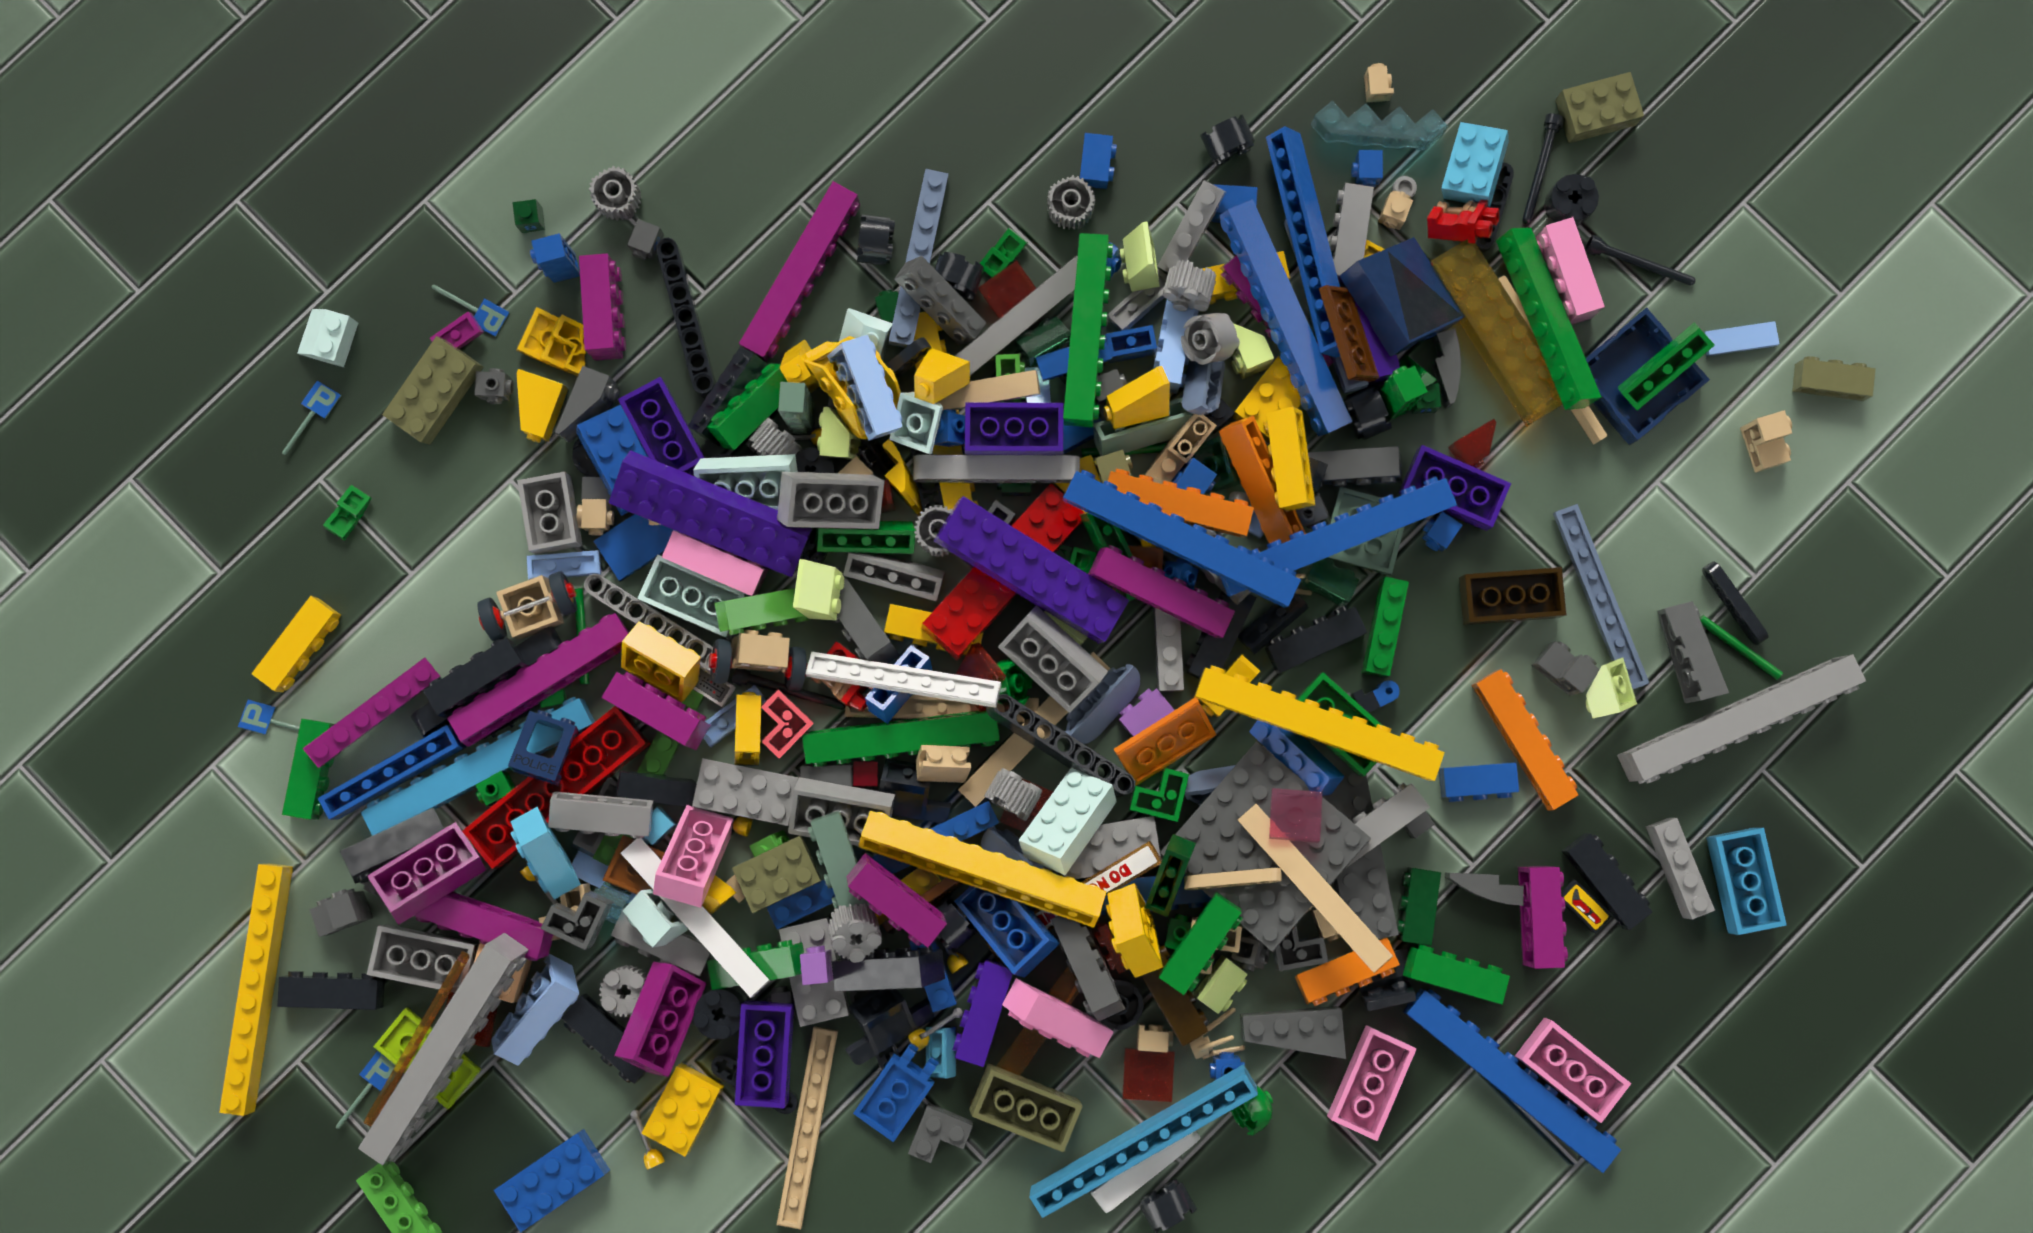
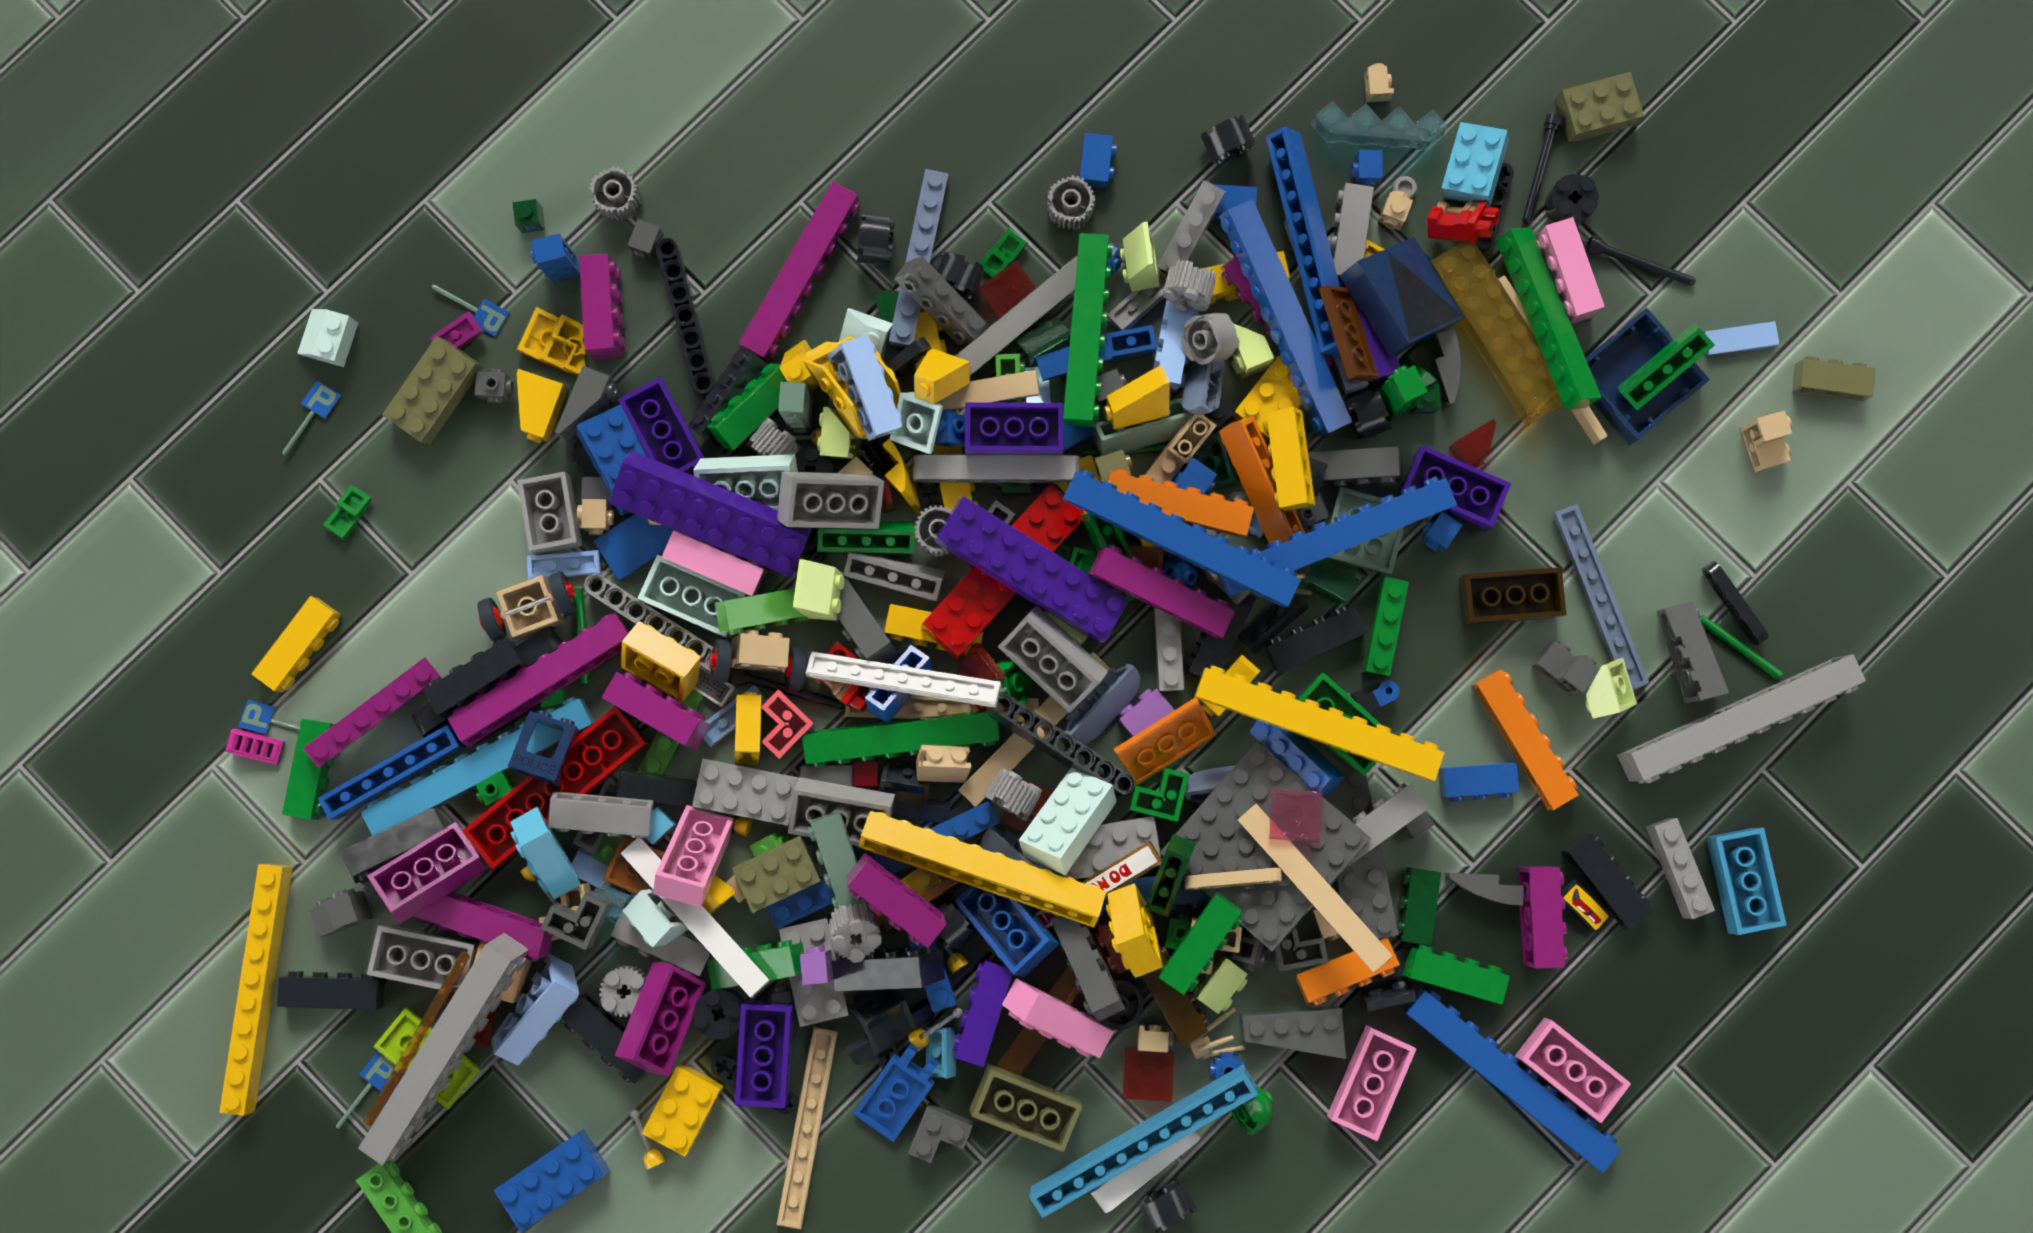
(235, 740): none -> dark pink slope

